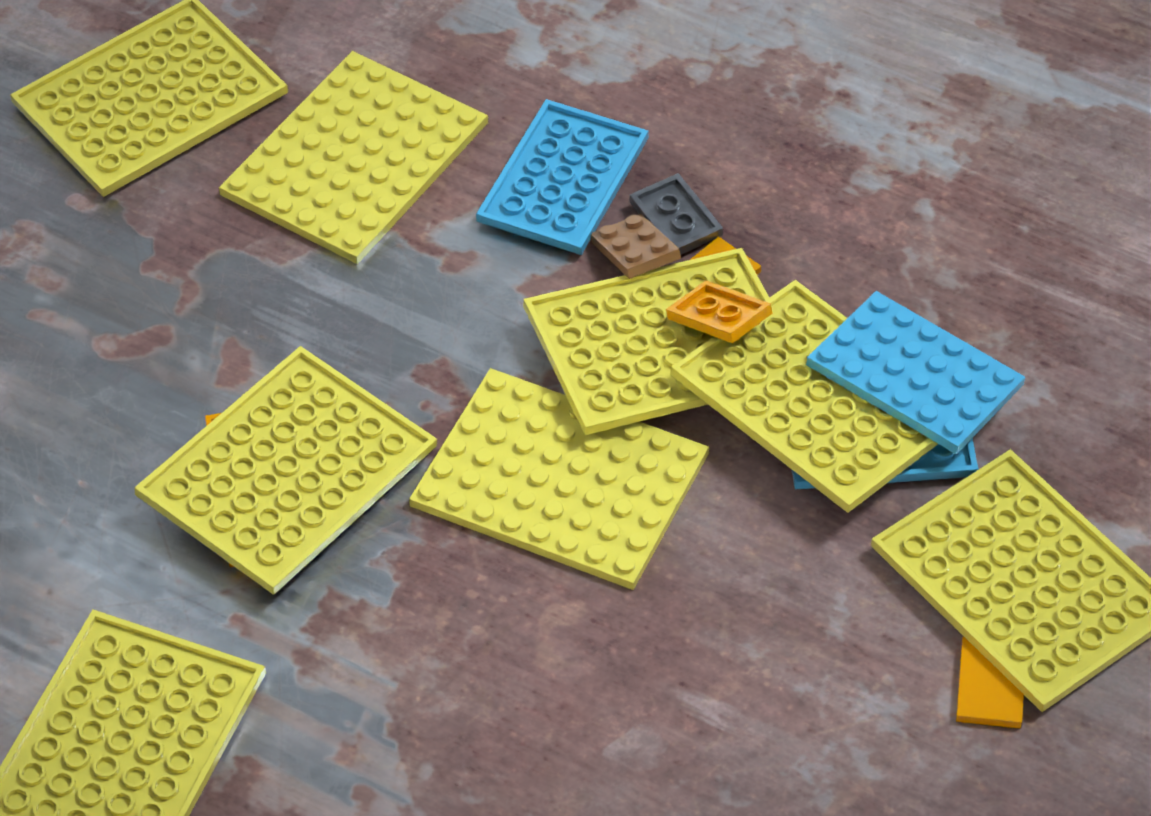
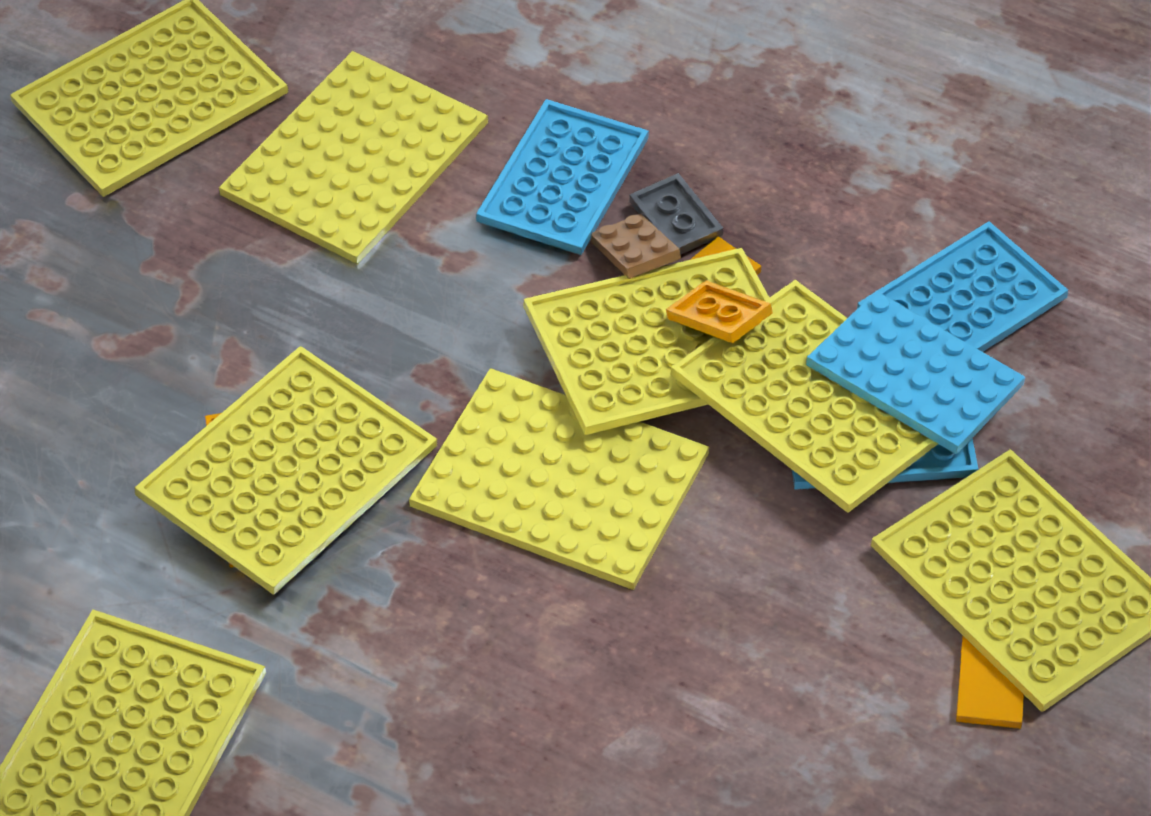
(978, 288): none -> medium azure plate

